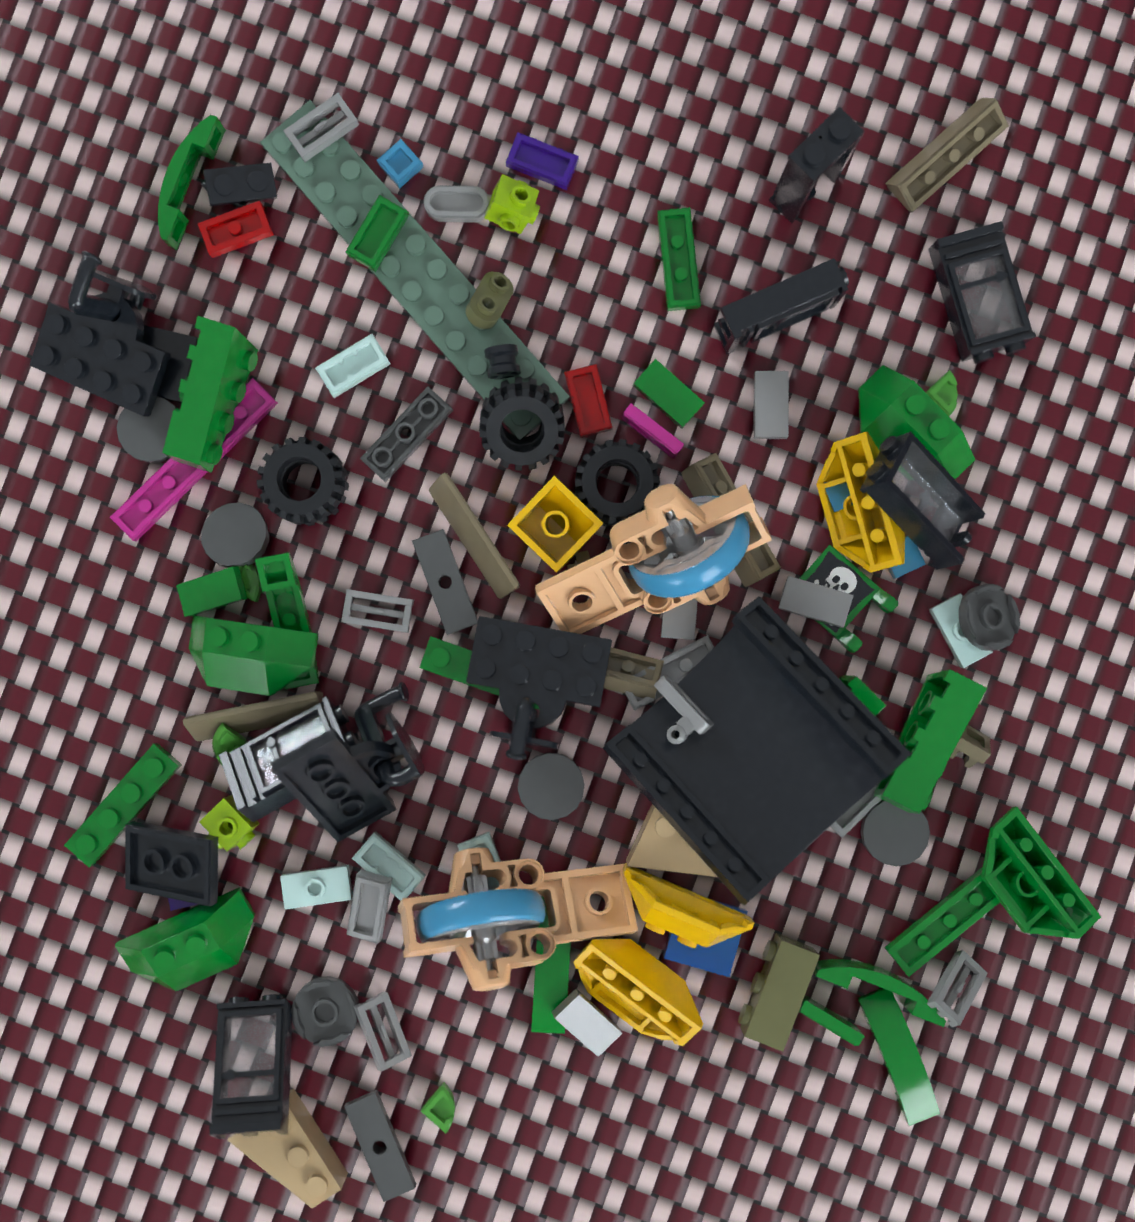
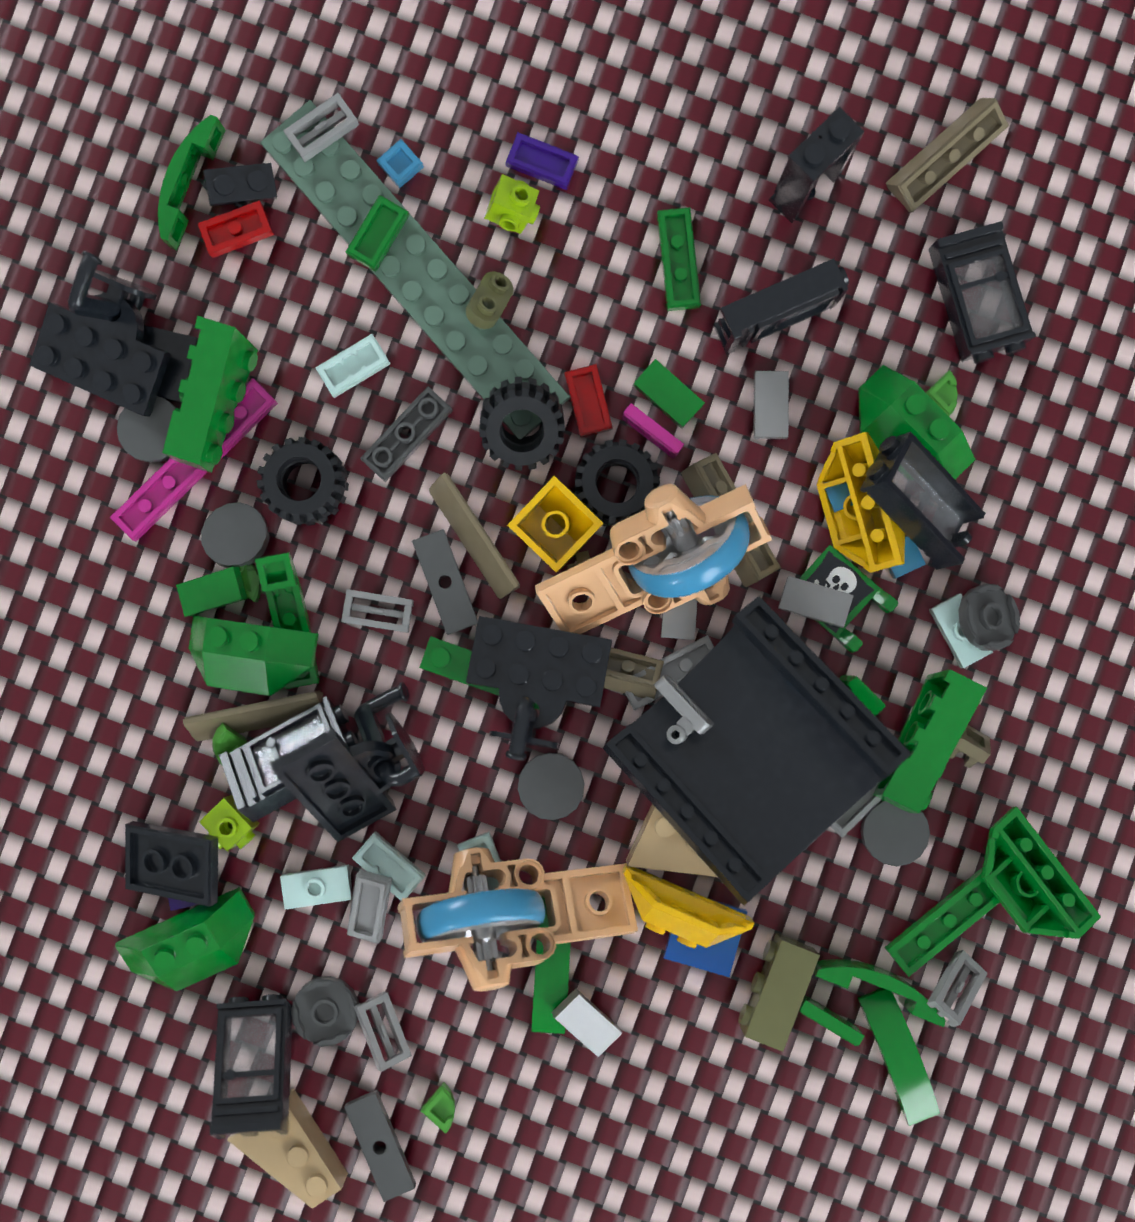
(123, 805): green plate -> none
(456, 203): light grey tile -> none
(502, 361): black wheel -> none
(639, 989): yellow wedge -> none

